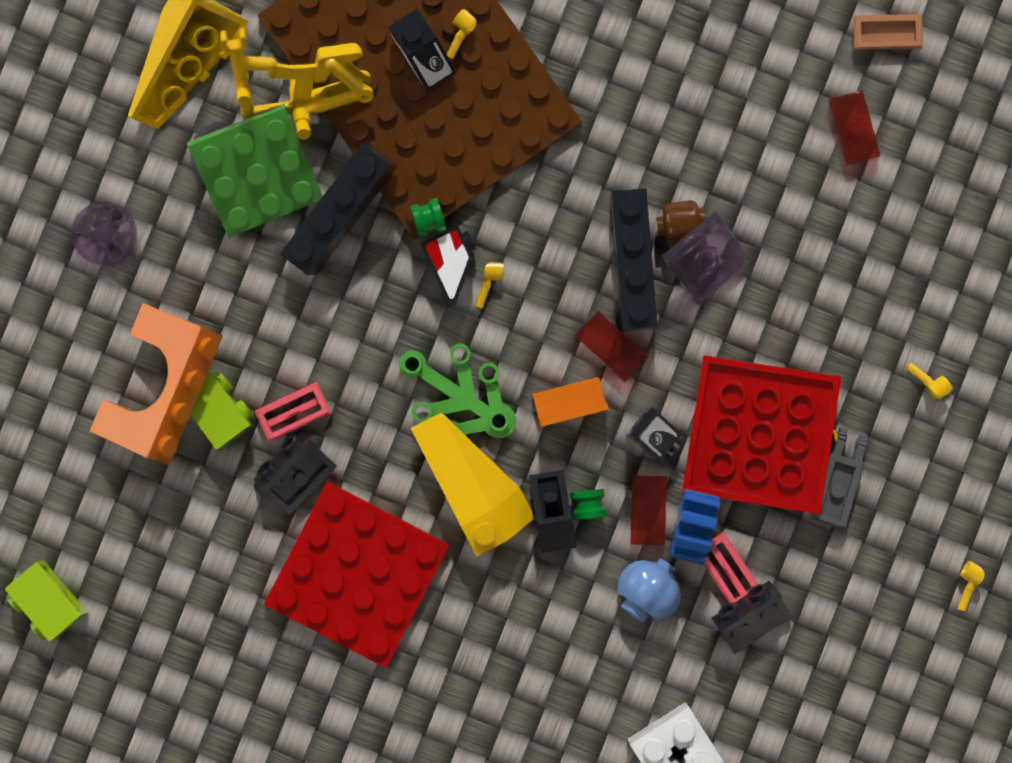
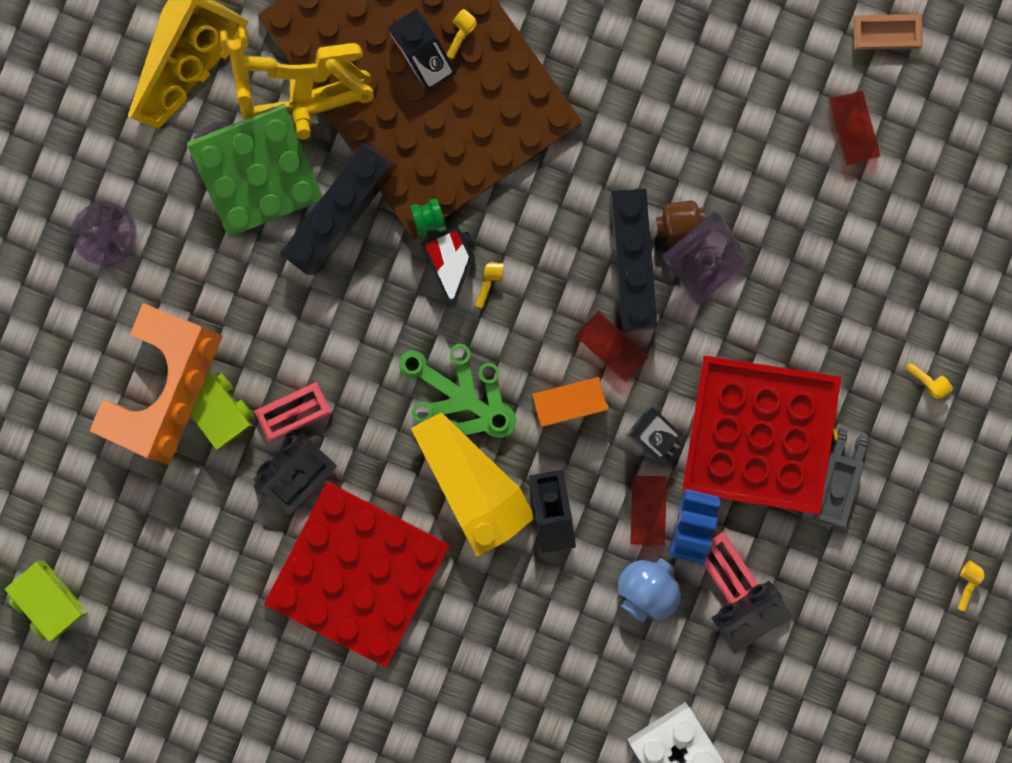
(588, 504): green wheel -> none

